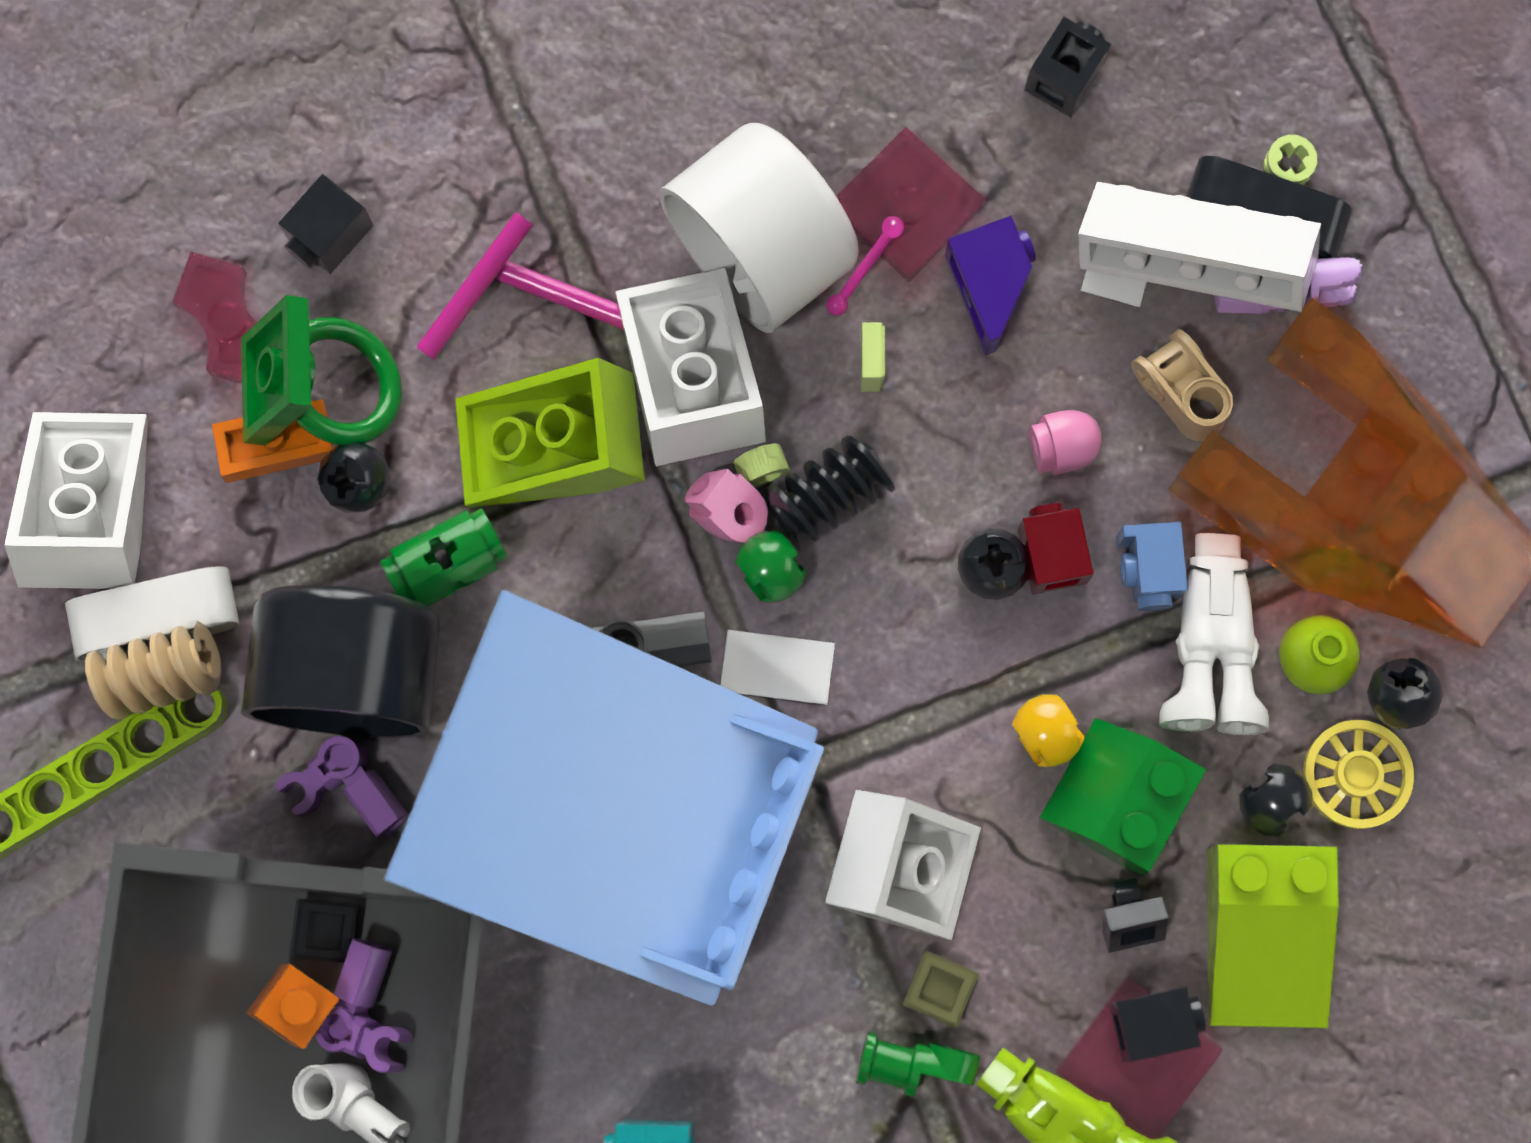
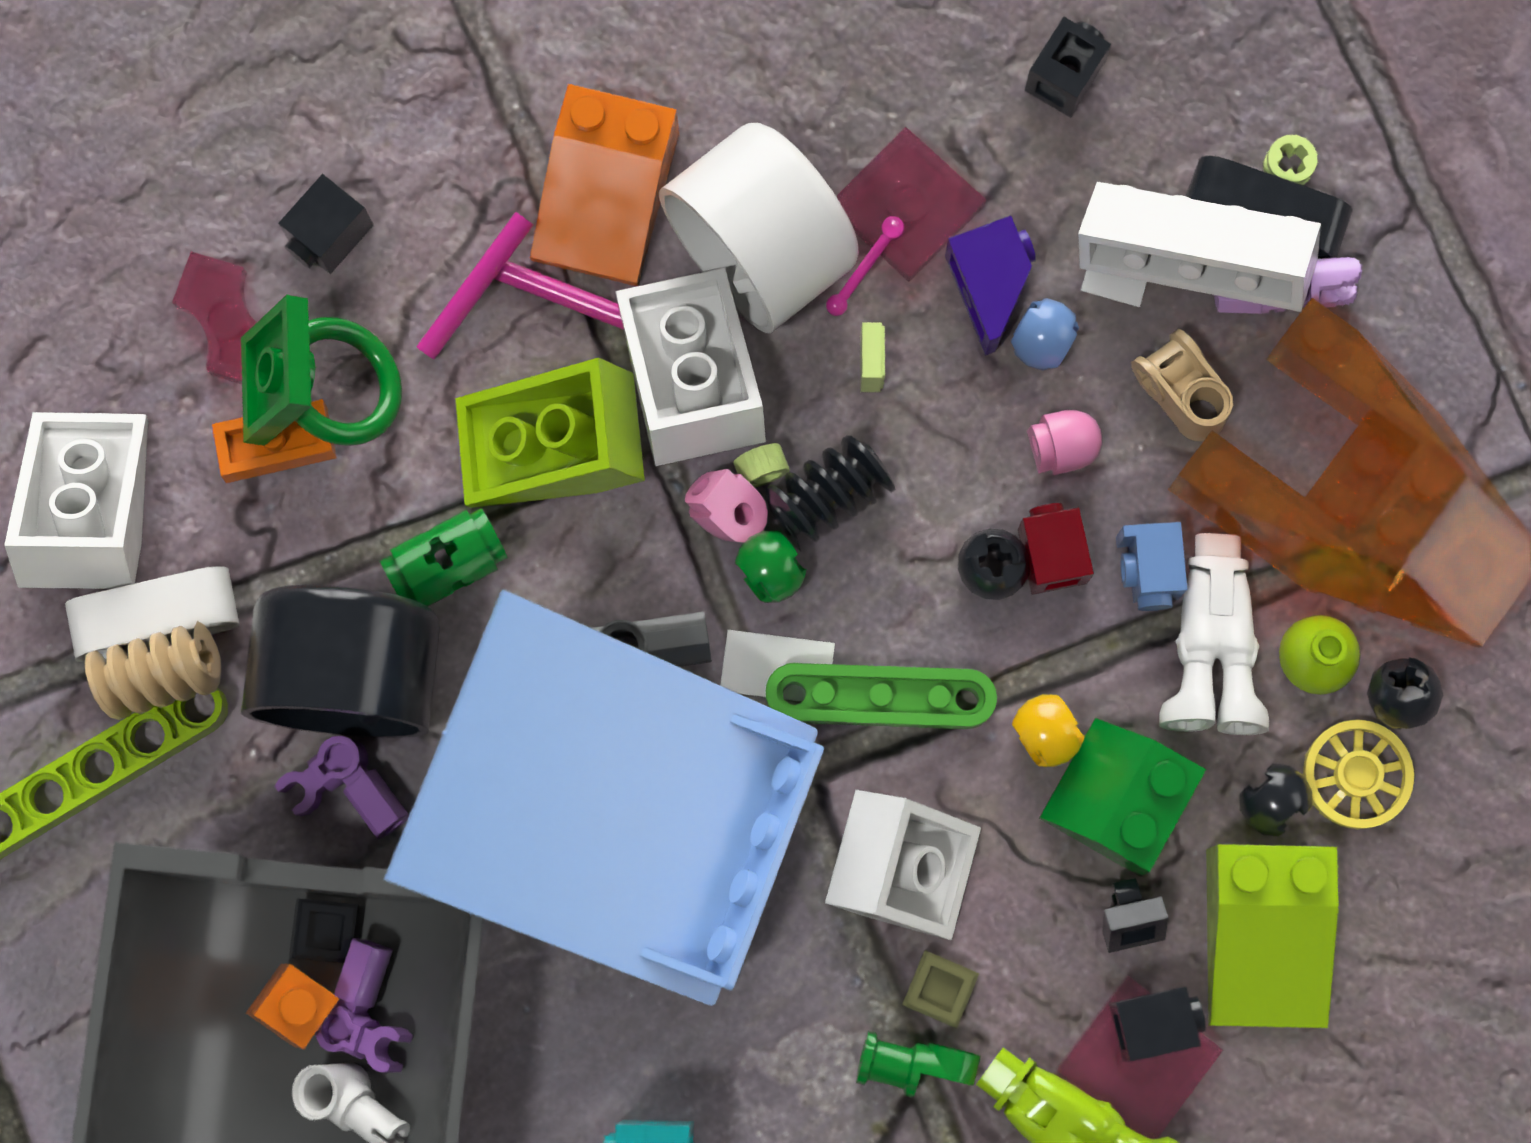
(353, 477): black piece -> none
(604, 184): none -> orange slope
(882, 695): none -> bright green plate
(1045, 334): none -> medium blue piece

